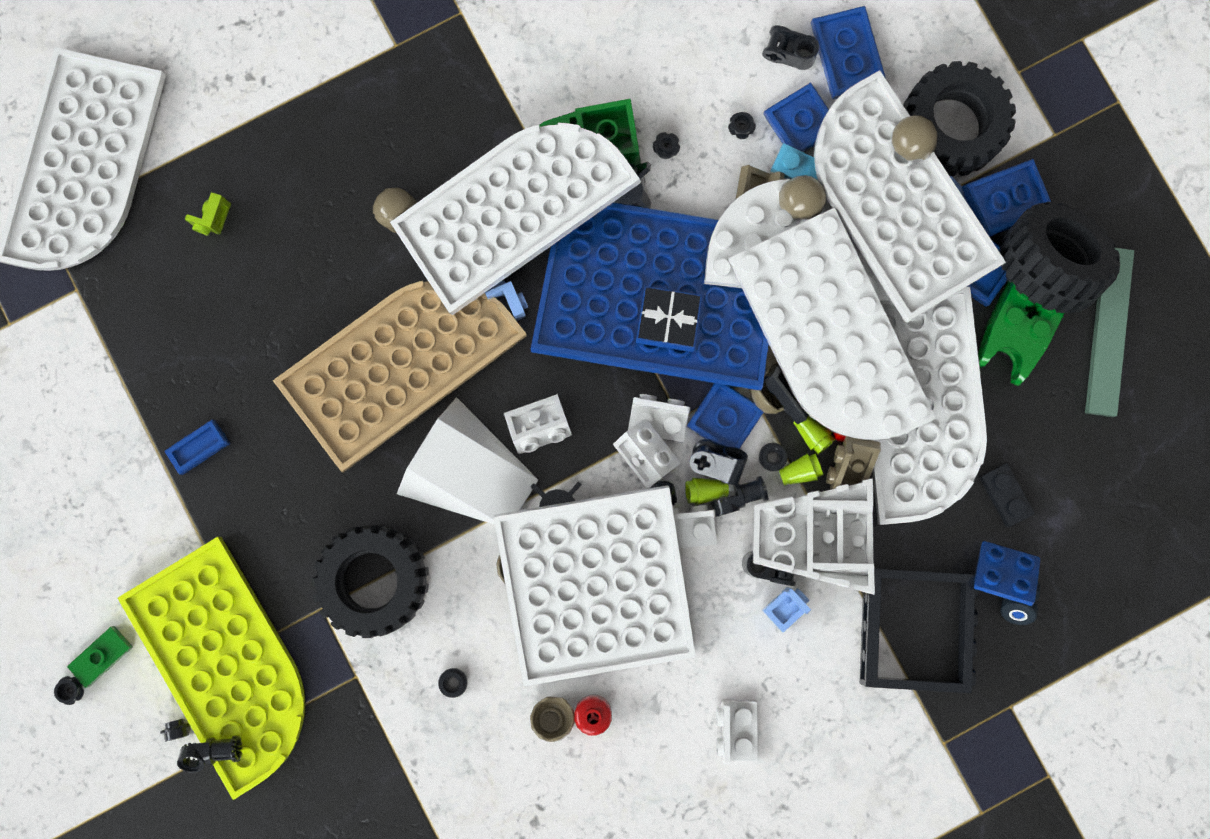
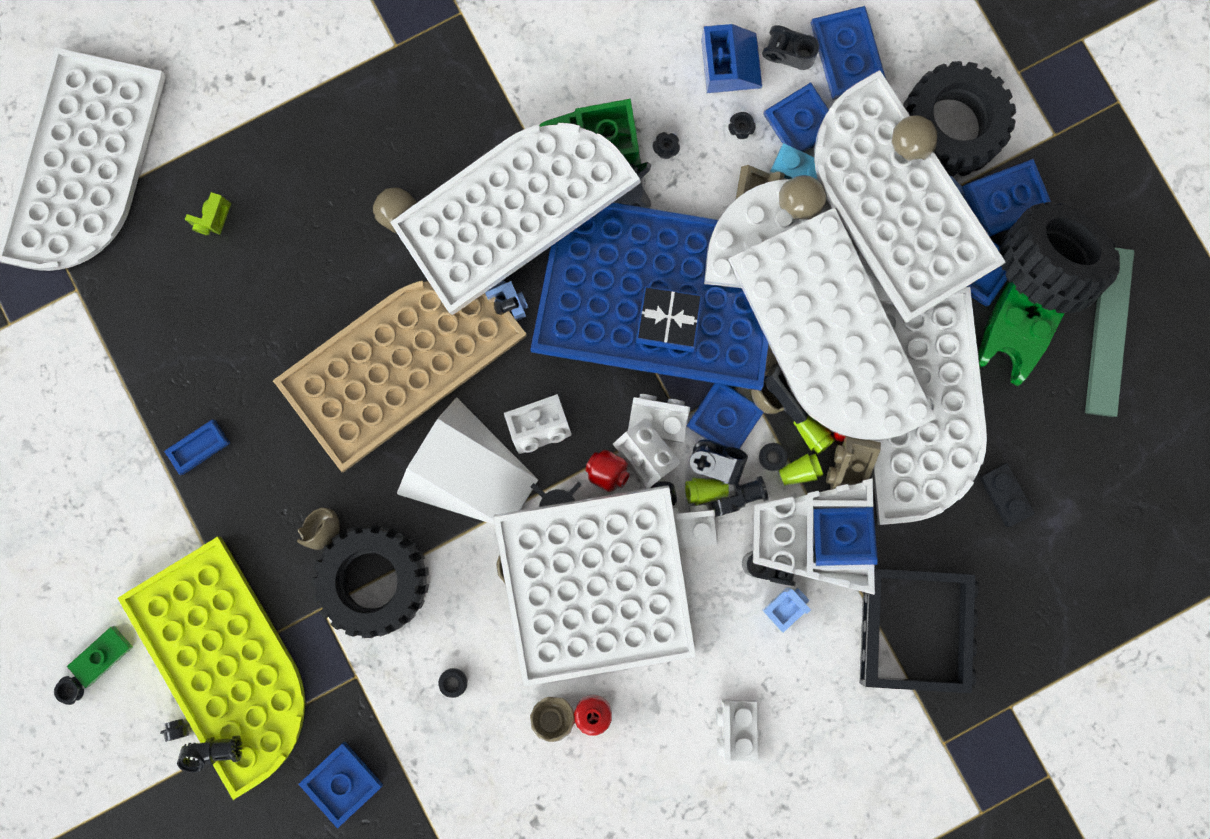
(319, 528): none -> dark tan hair
(341, 784): none -> blue plate
(503, 305): none -> black bar
(607, 470): none -> red head
(730, 58): none -> blue slope
(845, 536): none -> blue tile
(1010, 576): blue plate -> none

